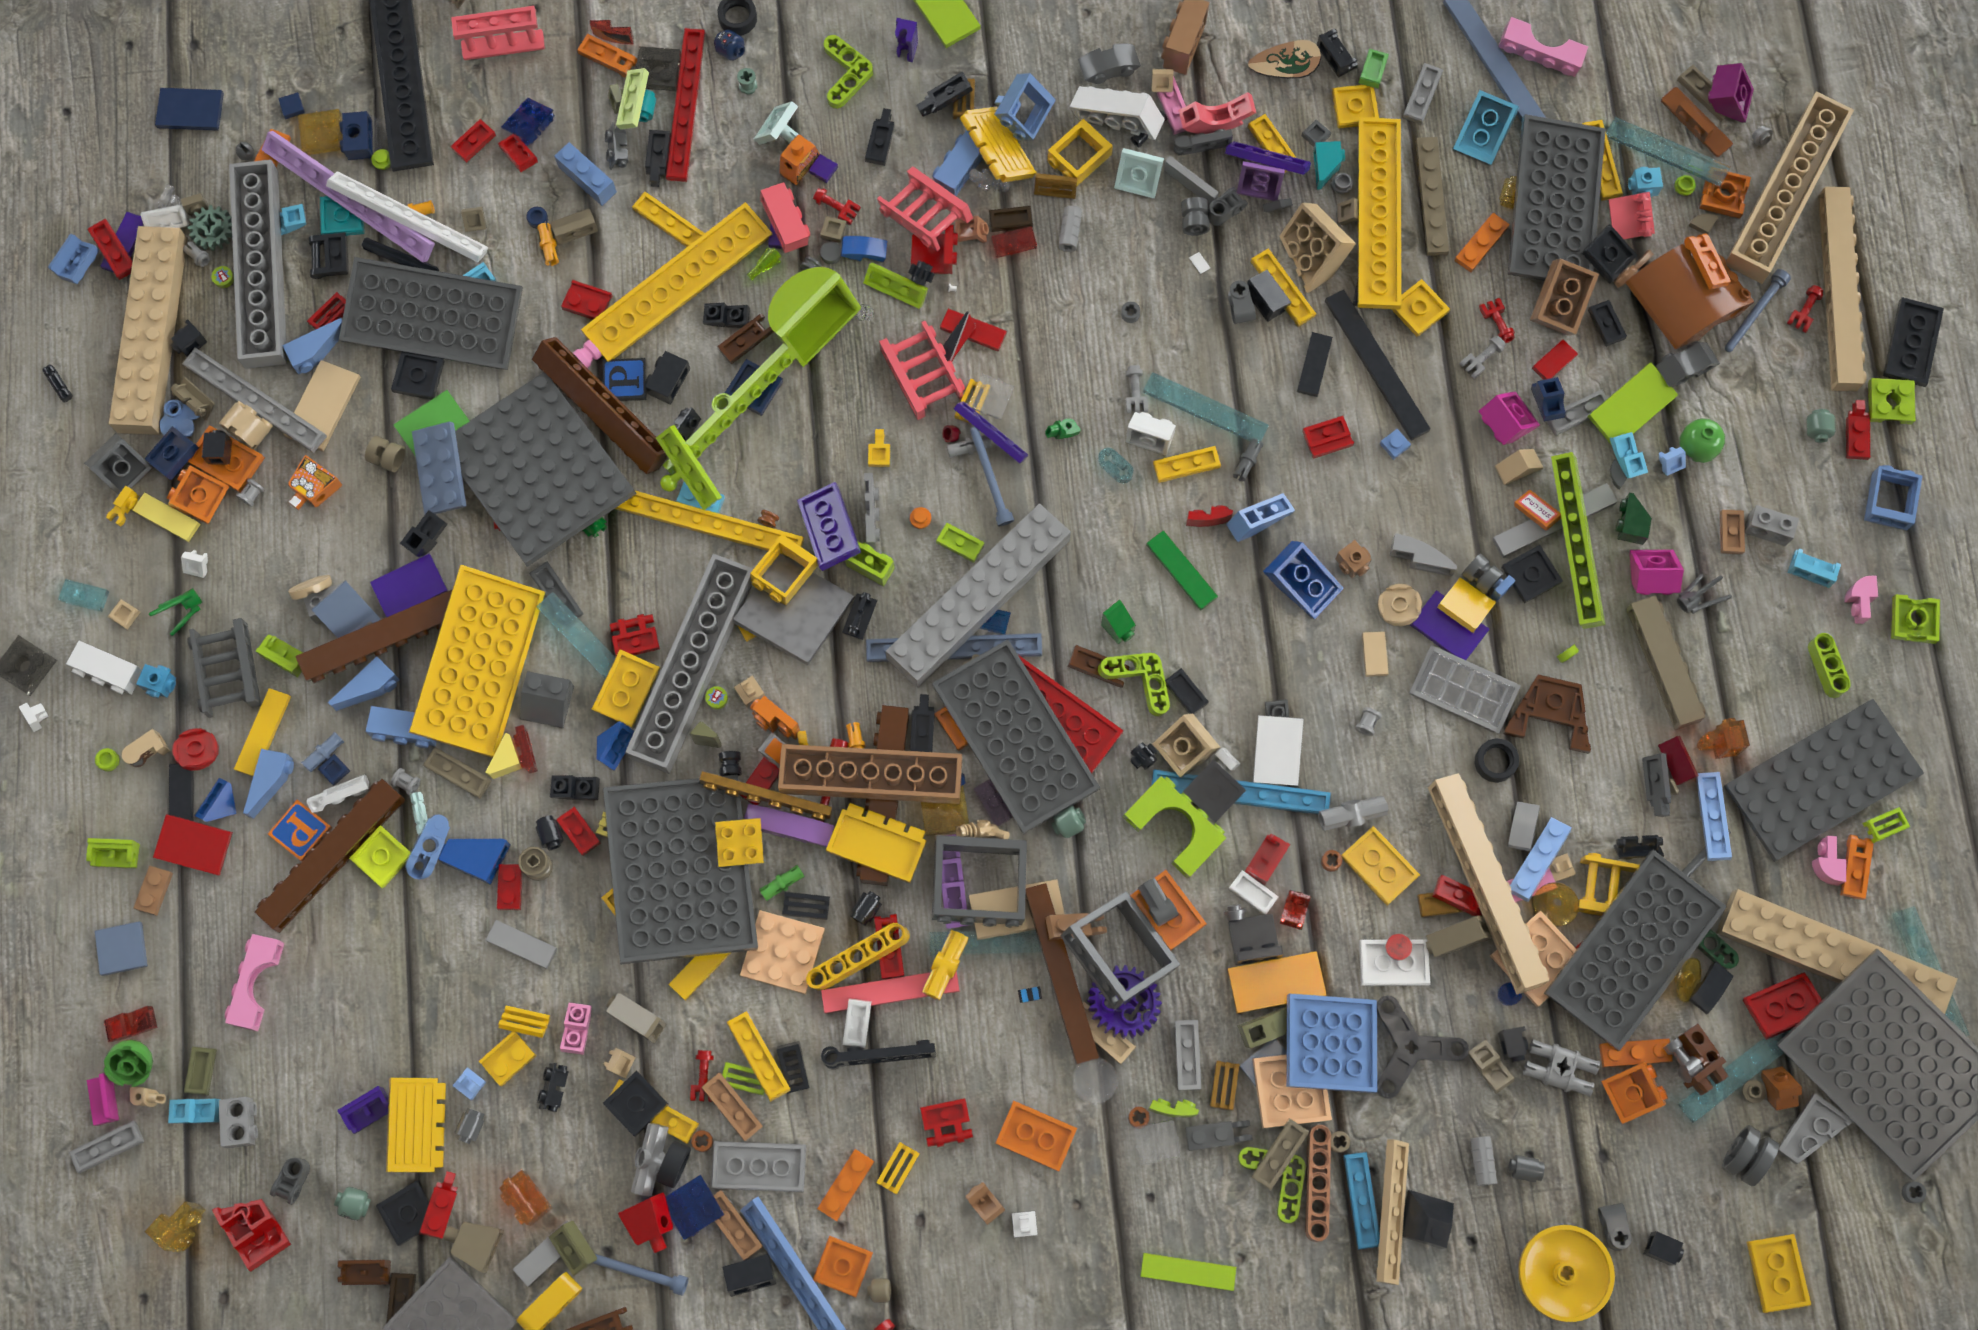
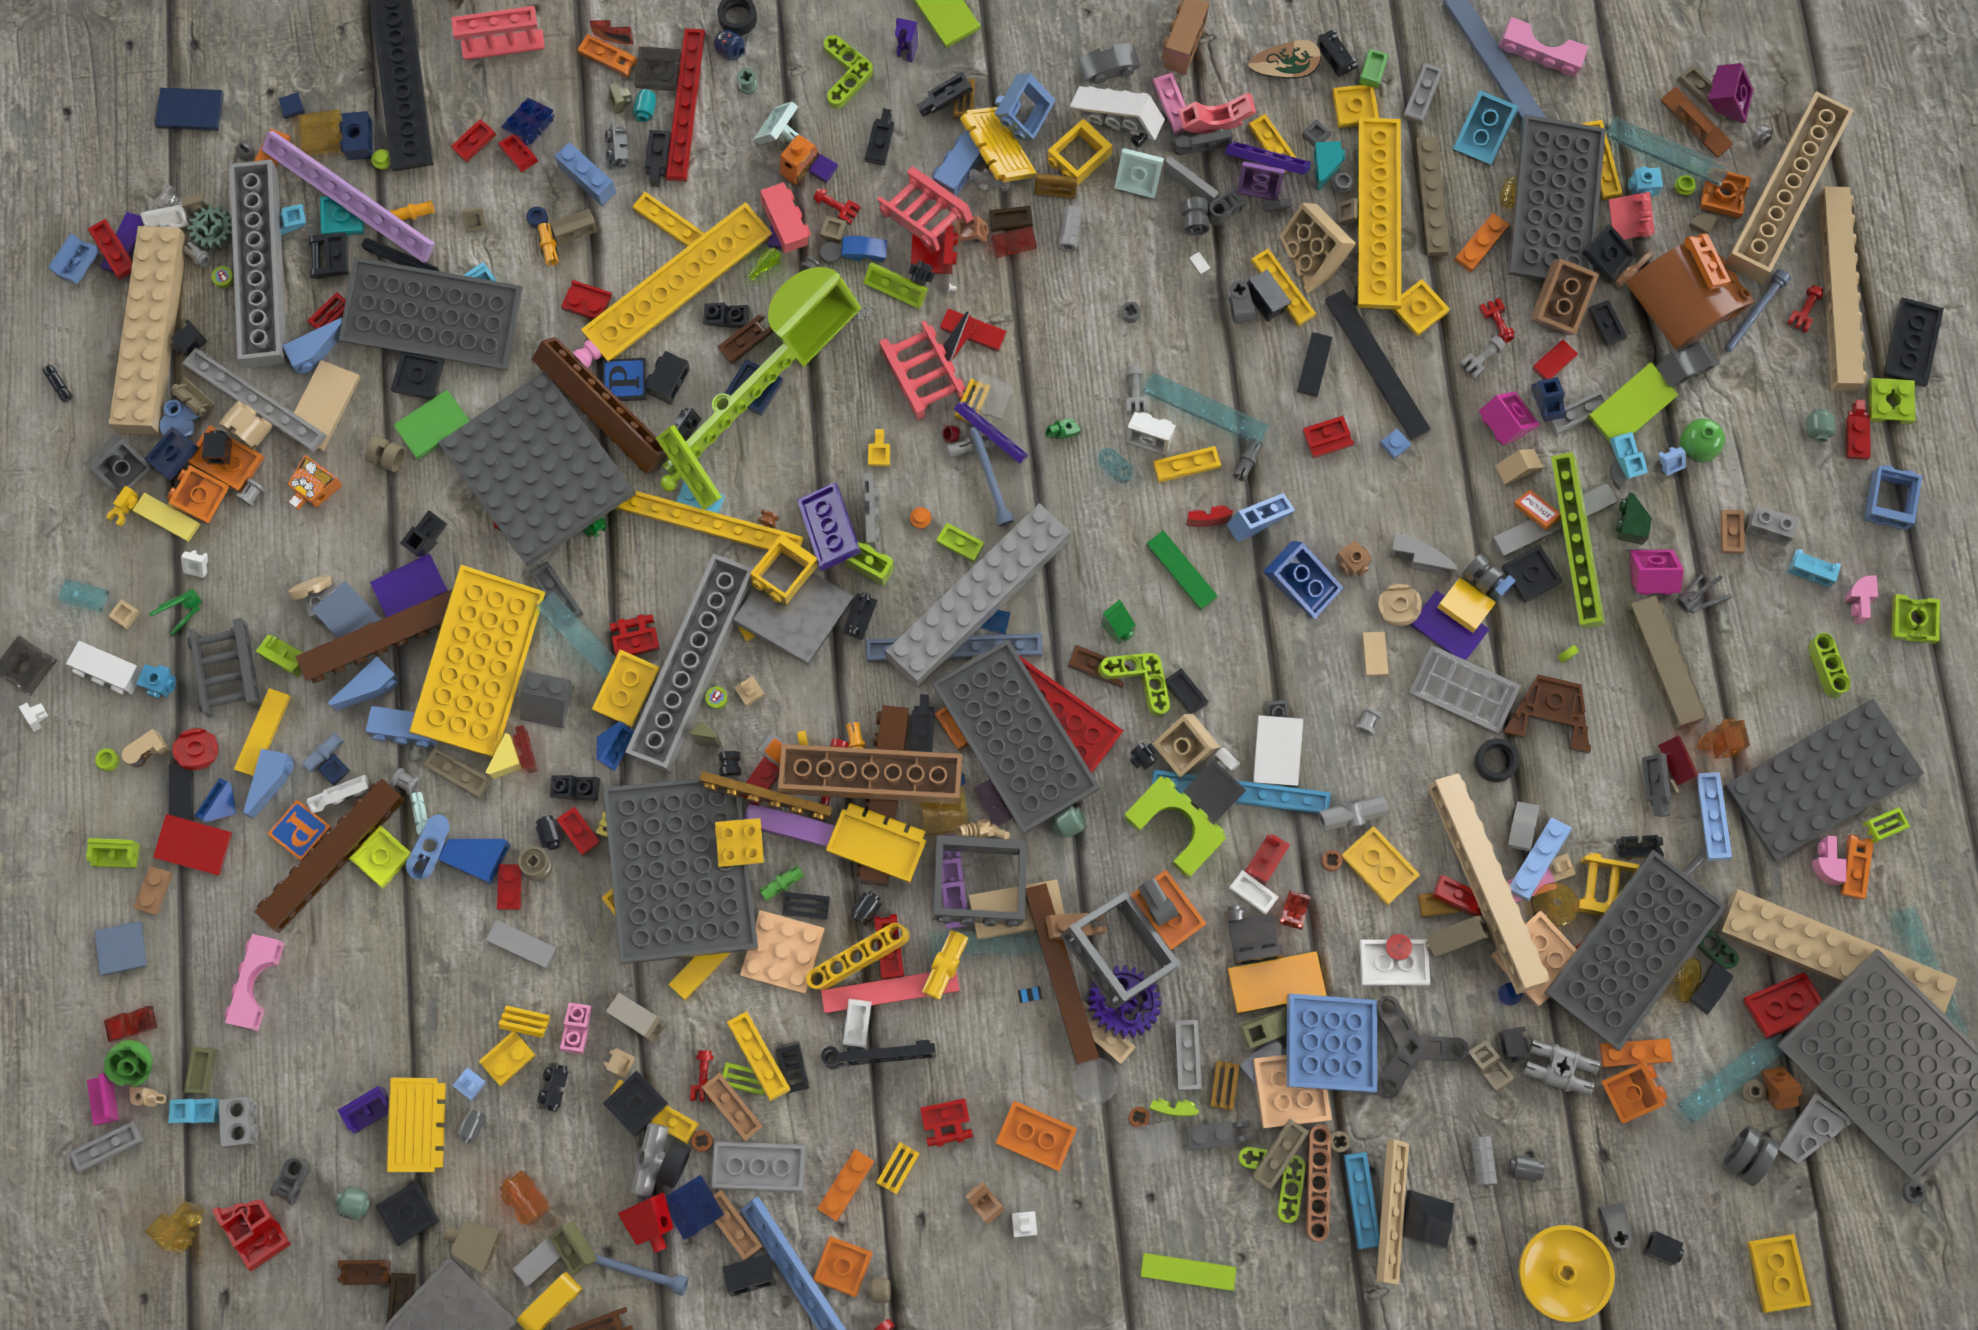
(407, 216): white tile -> none
(439, 468): sand blue plate -> none
(440, 1208): red hinge -> none
(632, 98): yellowish green plate -> none
(771, 717): orange plate -> none
(1162, 80): tan tile -> none
(1703, 1059): reddish brown hips -> none

